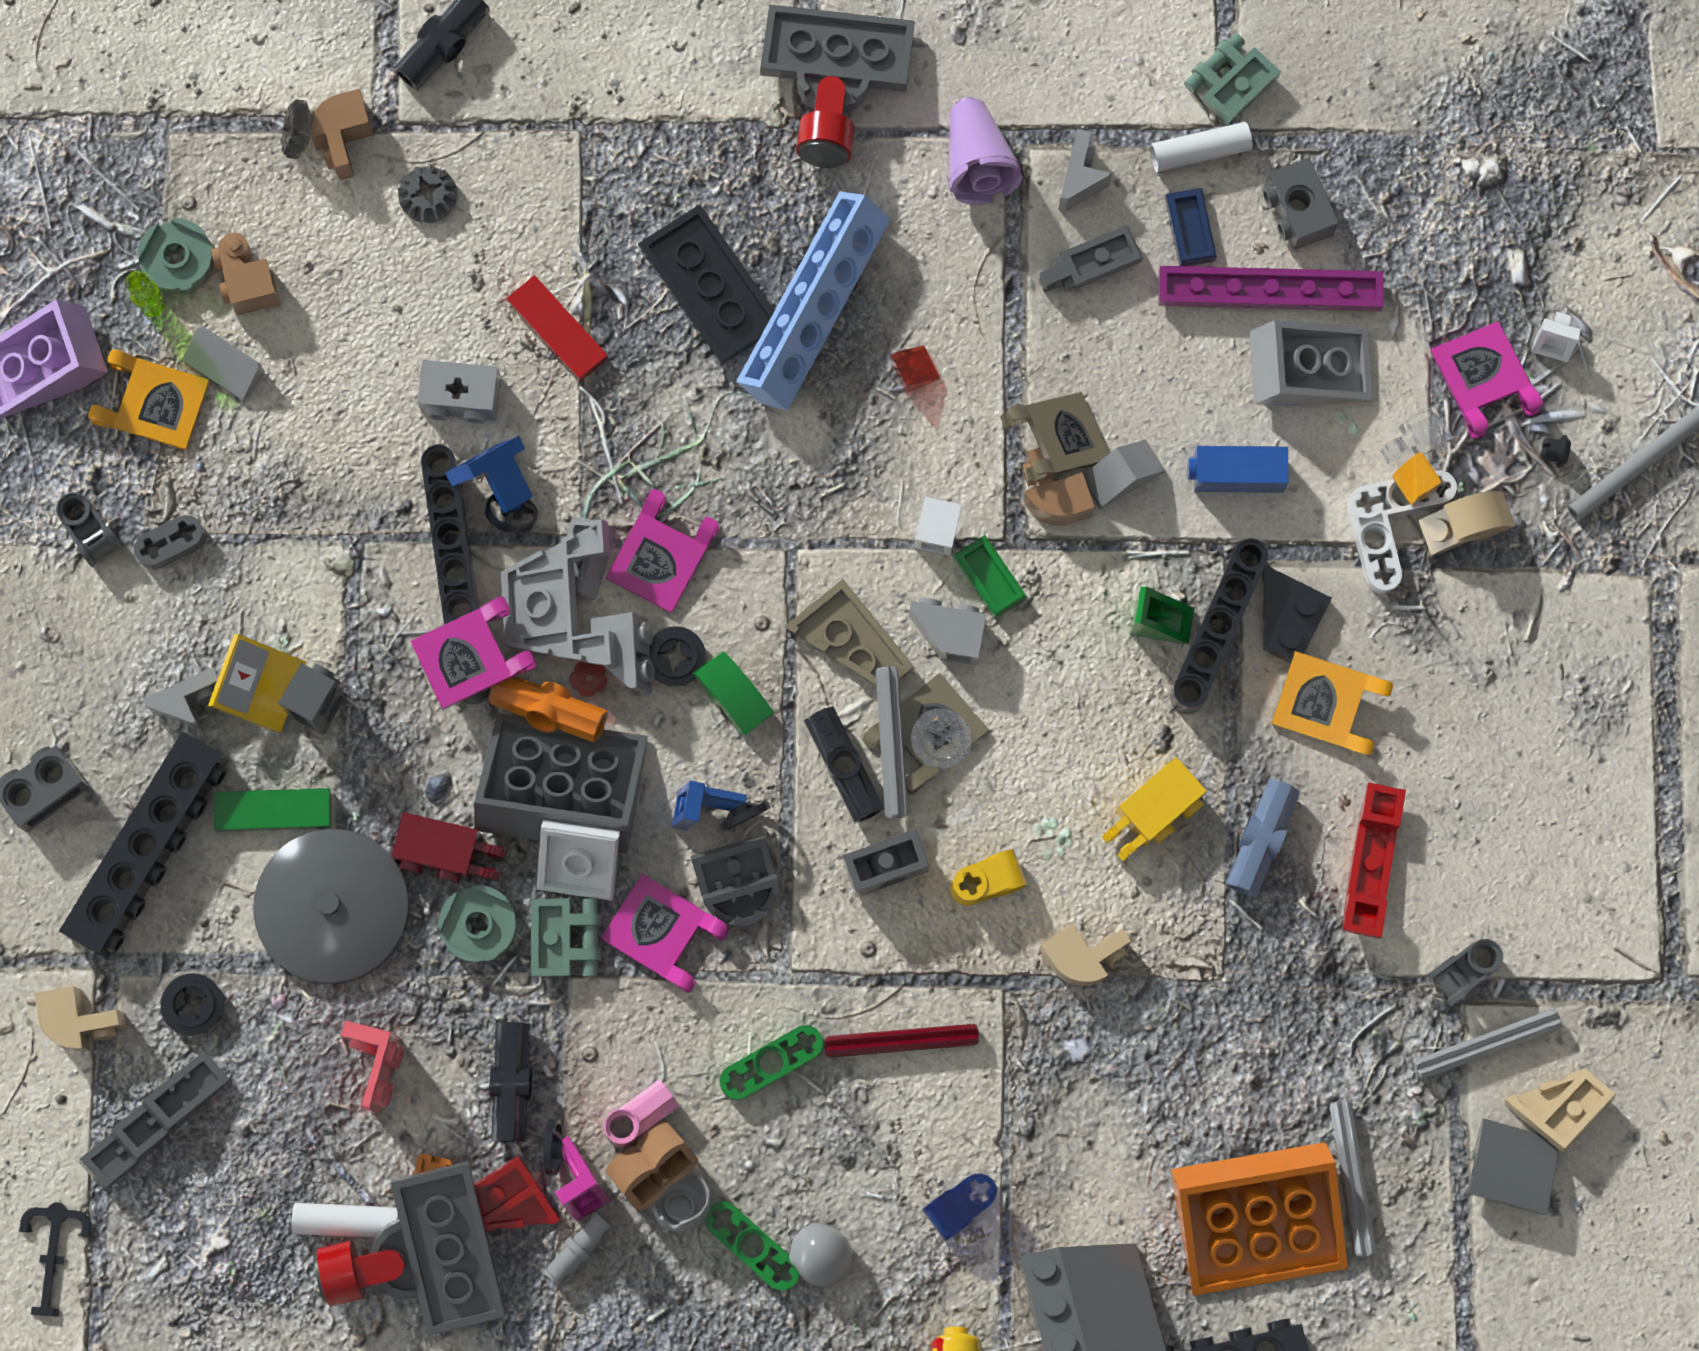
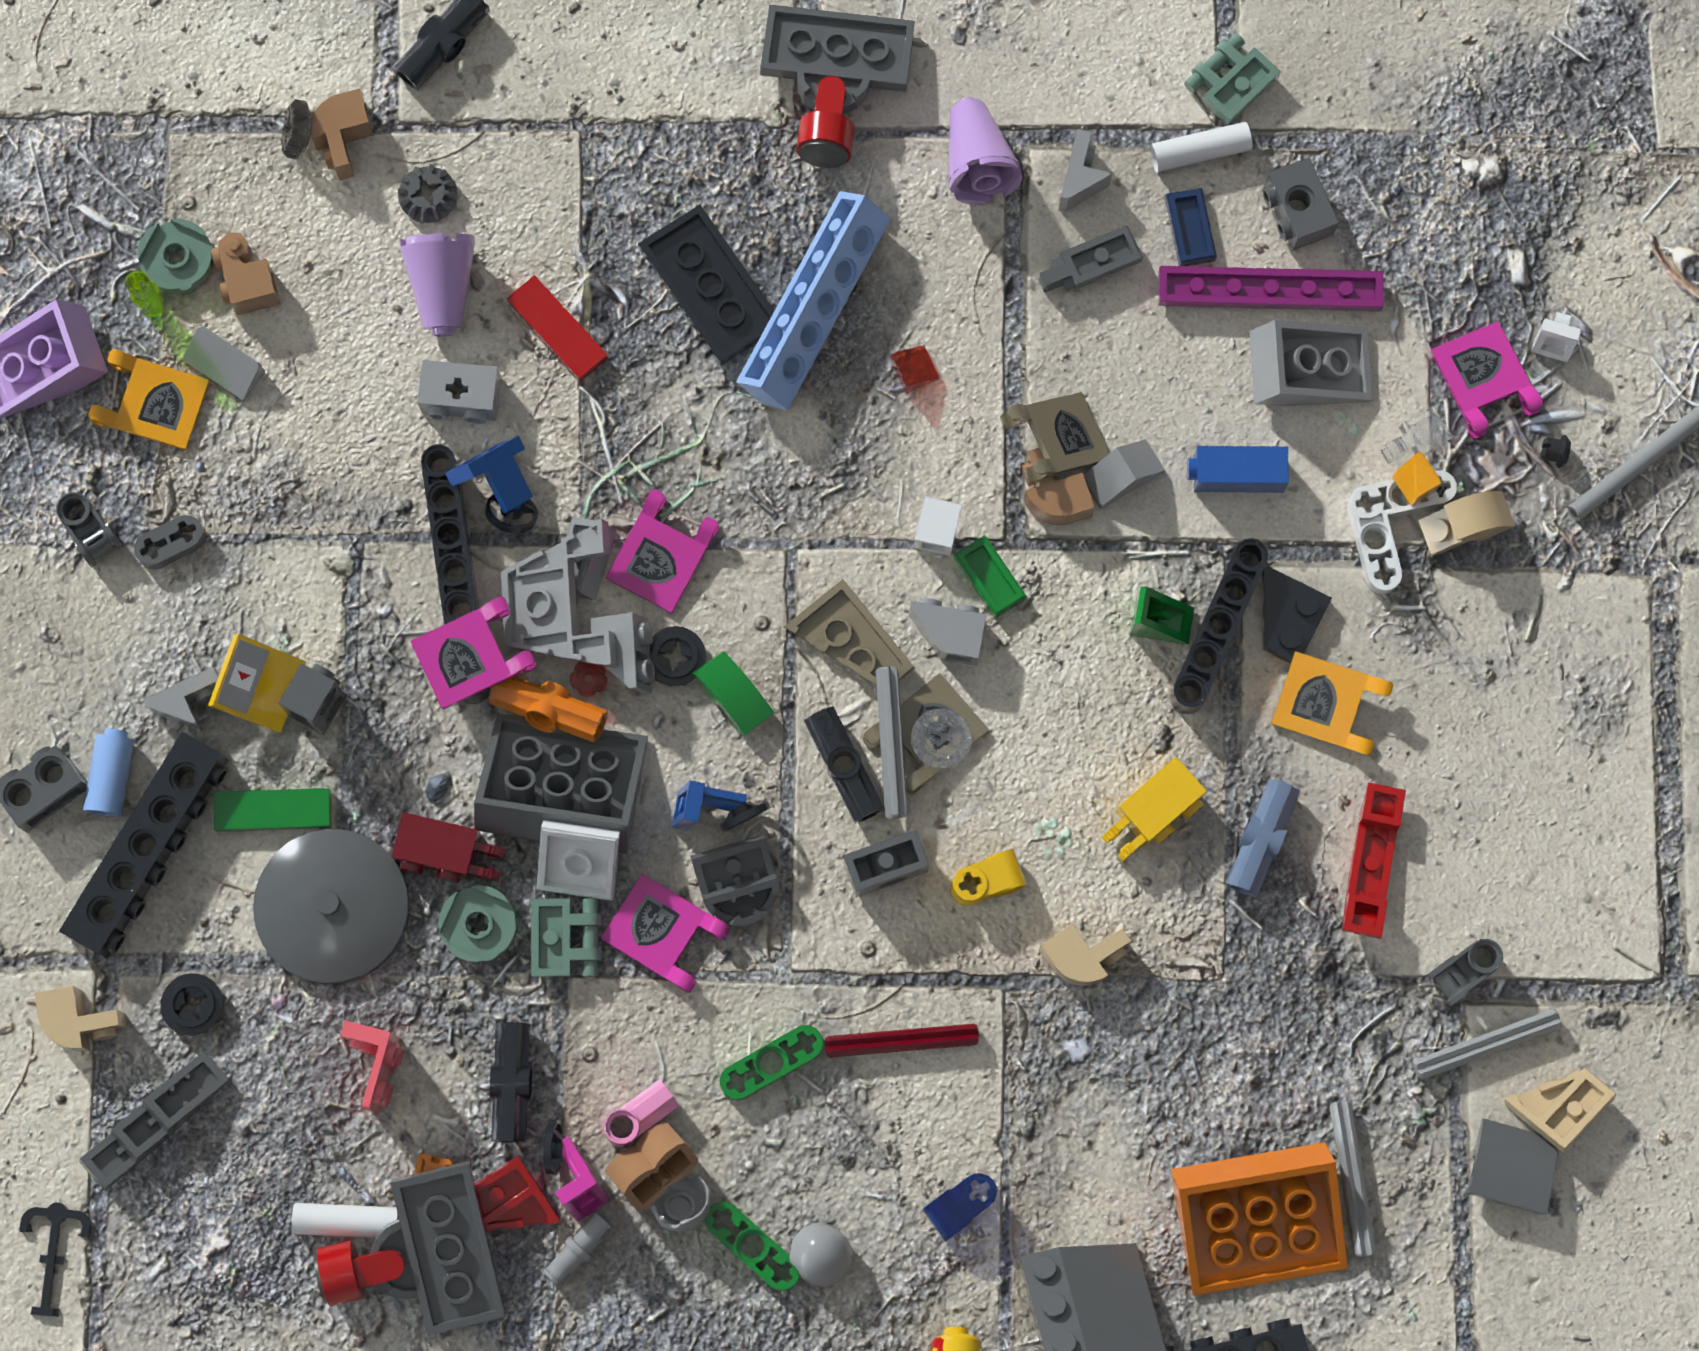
(108, 773): none -> light blue brick
(439, 278): none -> lavender cone

